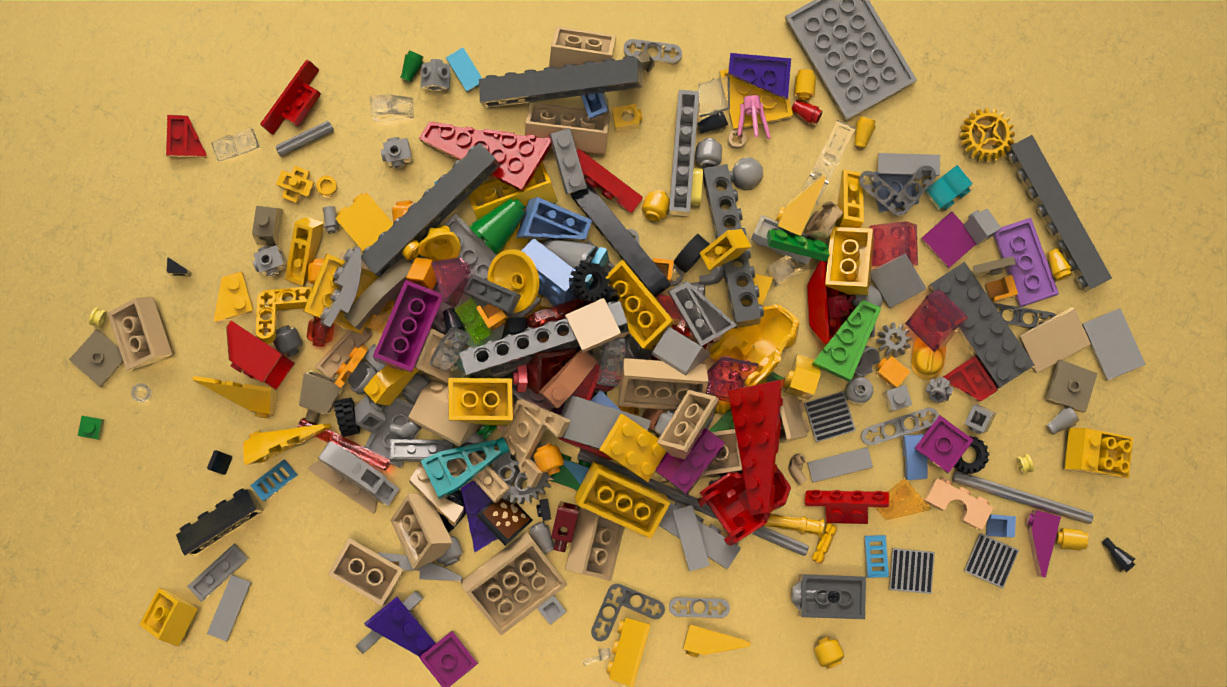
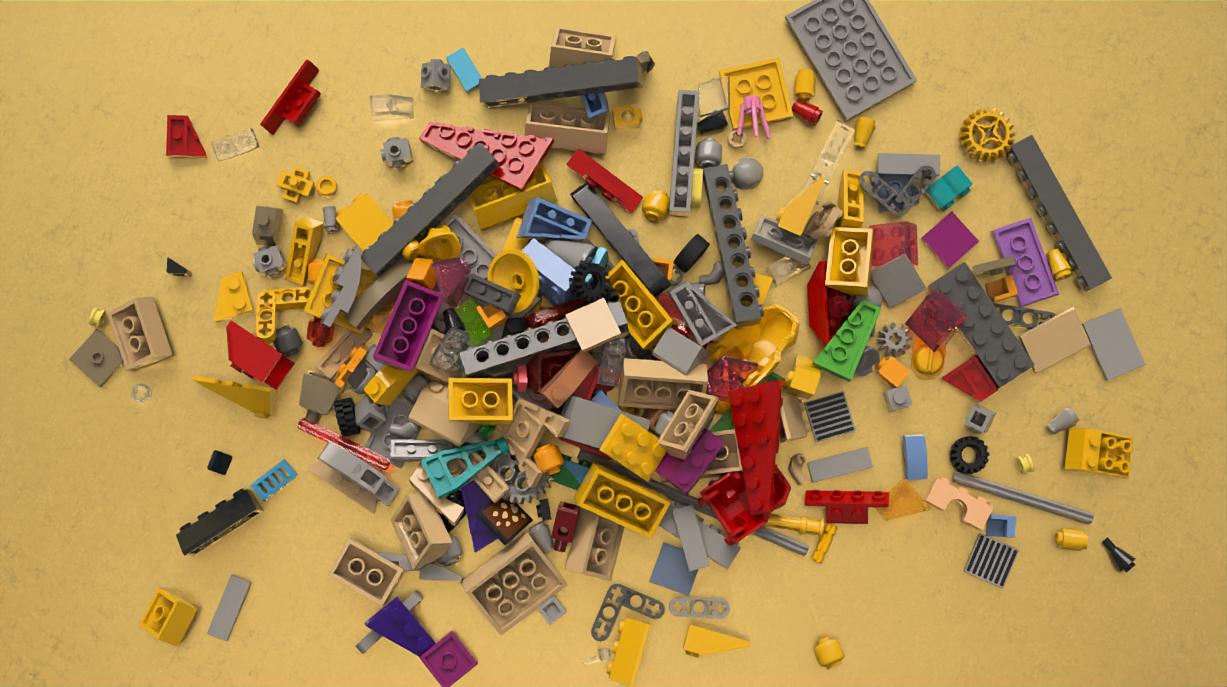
(90, 427): green plate -> none
(218, 572): light grey tile -> none
(272, 443): yellow wedge -> none
(304, 138): light grey axle -> none
(411, 65): green cone -> none
(499, 224): green cone -> none
(567, 161): light grey plate -> none
(668, 47): light grey beam -> none
(672, 570): none -> sand blue tile
(725, 248): yellow slope -> none
(762, 71): dark purple wing -> none
(798, 245): green plate -> none
(830, 596): dark grey piece -> none
(853, 394): light grey head -> none
(884, 564): dark azure slope -> none
(898, 423): light grey beam -> none
(911, 570): tile -> none
(939, 389): light grey gear -> none
(943, 444): magenta plate -> none
(981, 225): light grey brick -> none
(1042, 535): magenta slope -> none
(1071, 386): dark tan plate -> none

